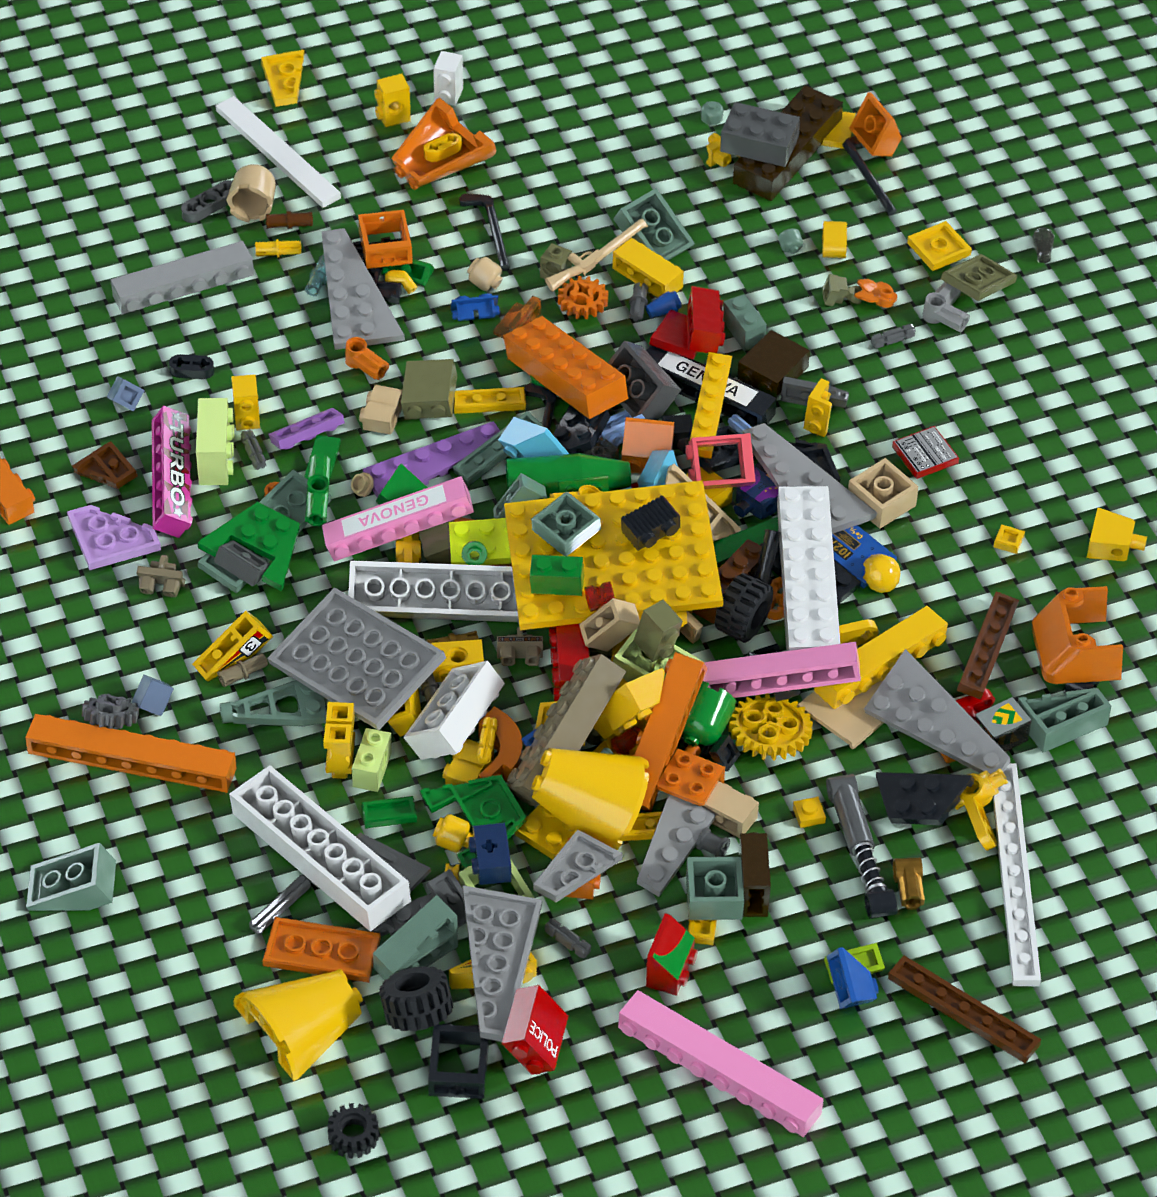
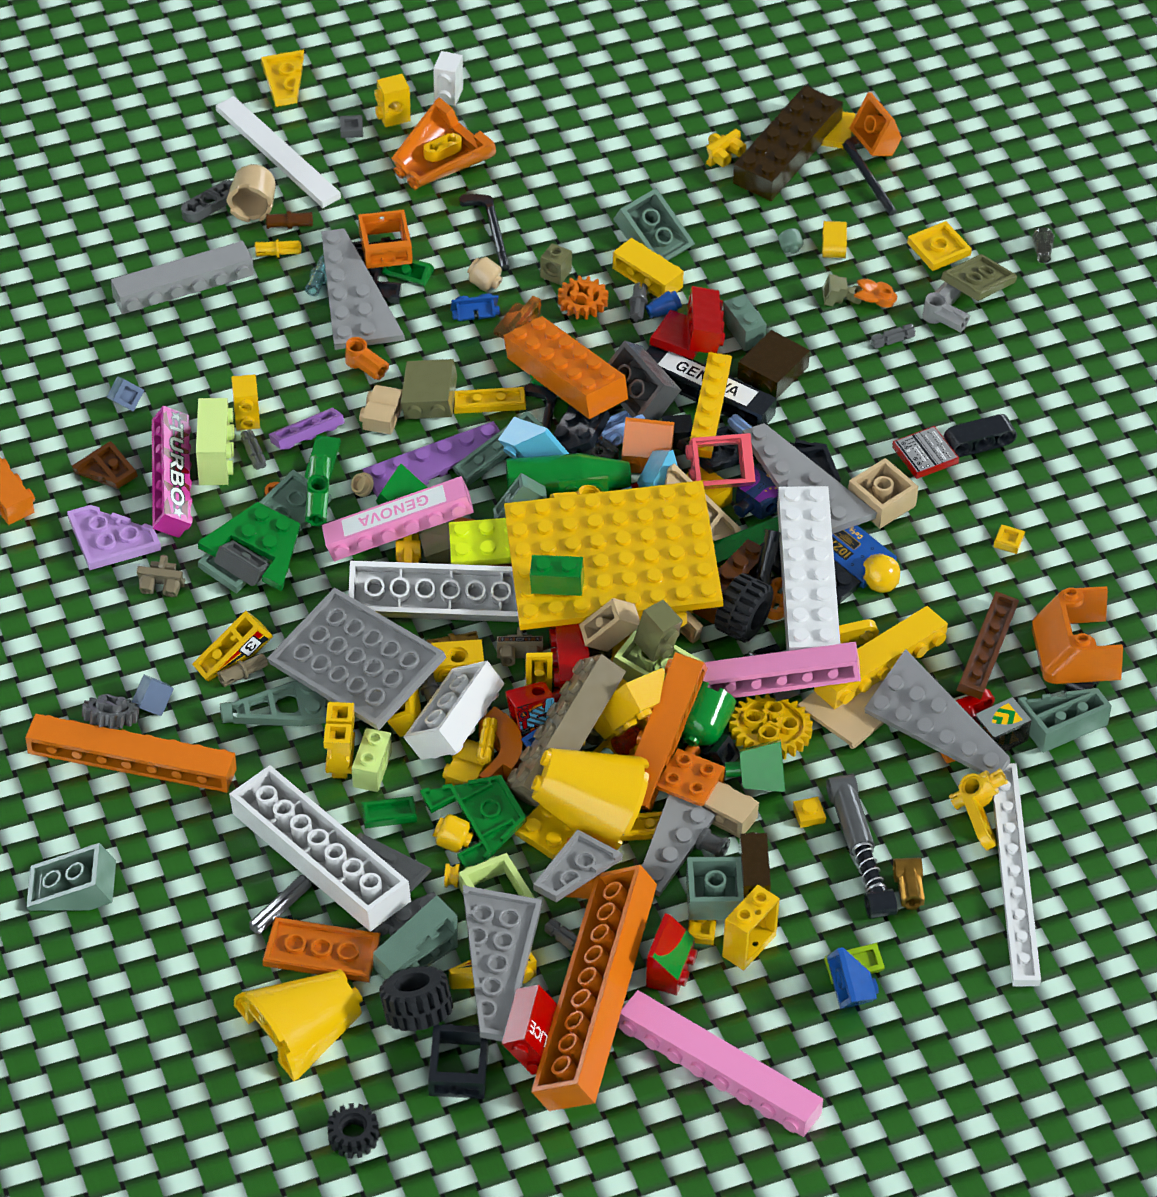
(191, 366): black beam -> none
(351, 126): none -> dark grey plate
(402, 277): yellow arm -> none
(451, 893): dark grey plate -> none
(474, 546): green plate -> none
(491, 853): dark blue brick -> none
(529, 705): none -> red torso
(538, 668): none -> yellow slope
(566, 524): sand green brick -> none
(594, 989): none -> orange brick
(595, 257): tan piece -> none
(598, 596): clear red wheel -> none
(650, 523): black brick -> none
(712, 113): sand green piece -> none
(750, 923): none -> yellow window
(759, 134): dark grey brick -> none
(759, 767): none -> green torso
(798, 390): dark grey hinge -> none
(818, 409): yellow bracket -> none
(921, 797): black wing -> none
(964, 1009): reddish brown plate -> none
(980, 435): none -> black beam
(1113, 537): yellow torso -> none

